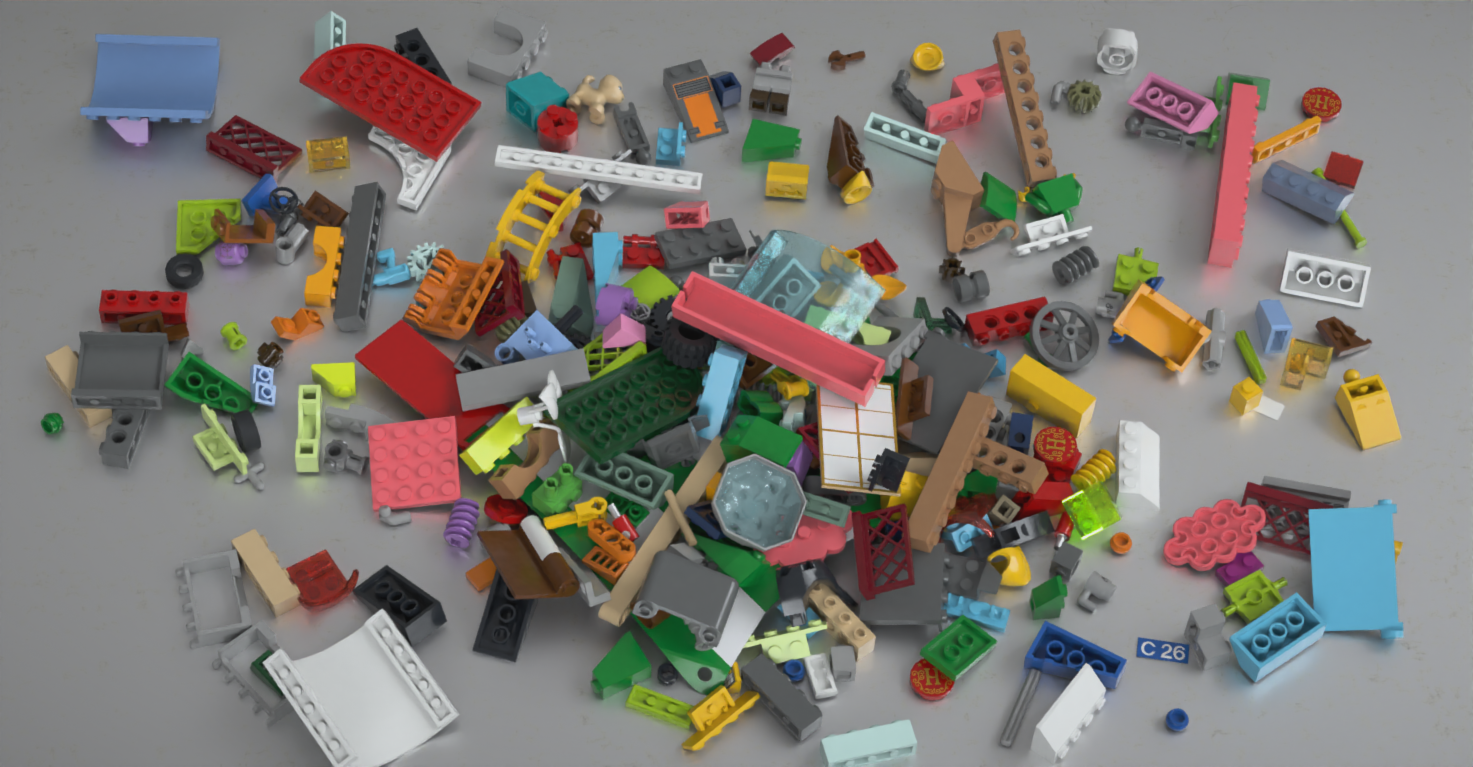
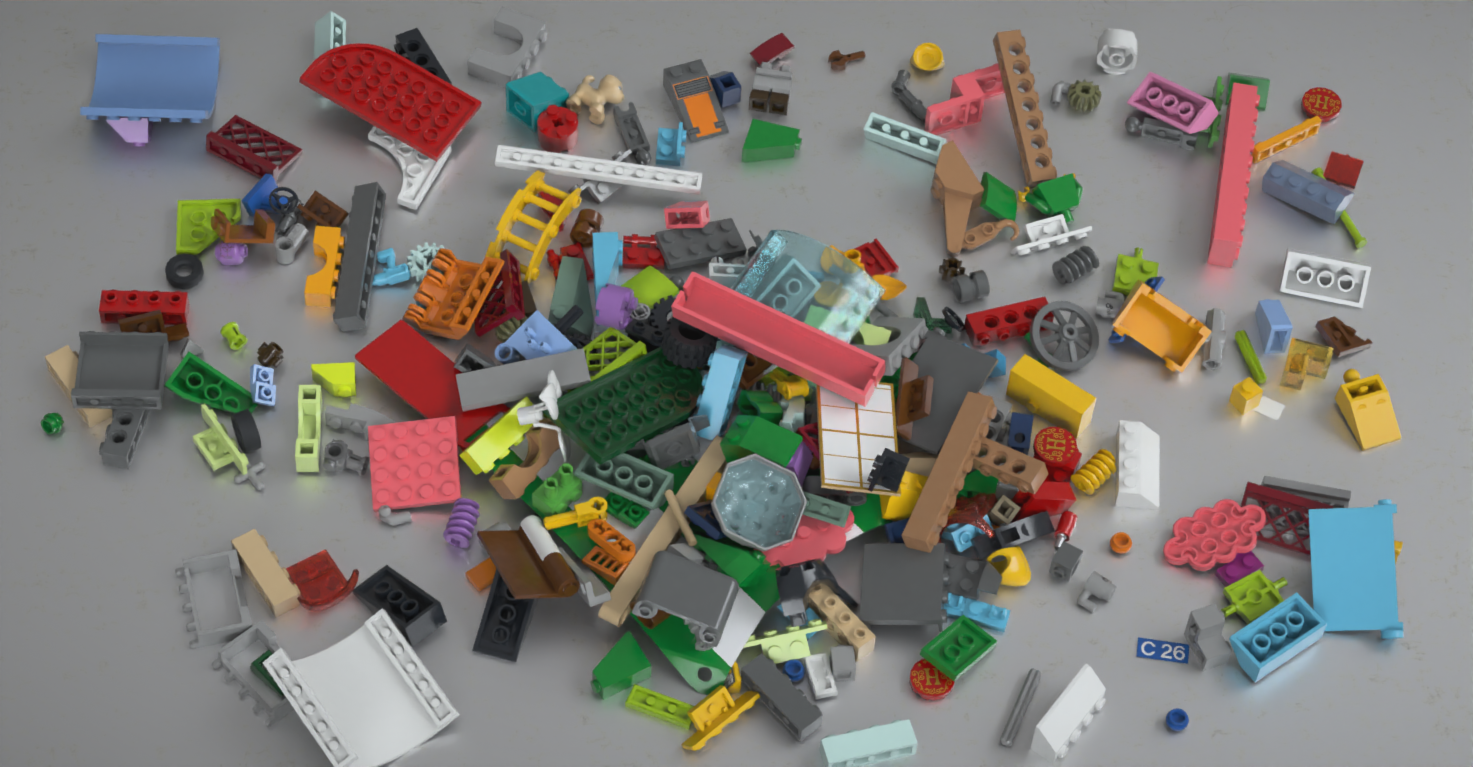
(300, 325): orange slope -> none
(328, 154): clear yellow brick -> none
(505, 510): red tile -> none
(623, 332): bright pink slope -> none
(623, 524): red piece -> none
(669, 680): black bush -> none
(787, 180): yellow bracket -> none
(844, 156): reddish brown wedge -> none
(856, 189): yellow piece -> none
(865, 556): dark red fence -> none
(1048, 599): green slope -> none
(1065, 654): blue wedge -> none
(1092, 509): clear neon green slope -> none

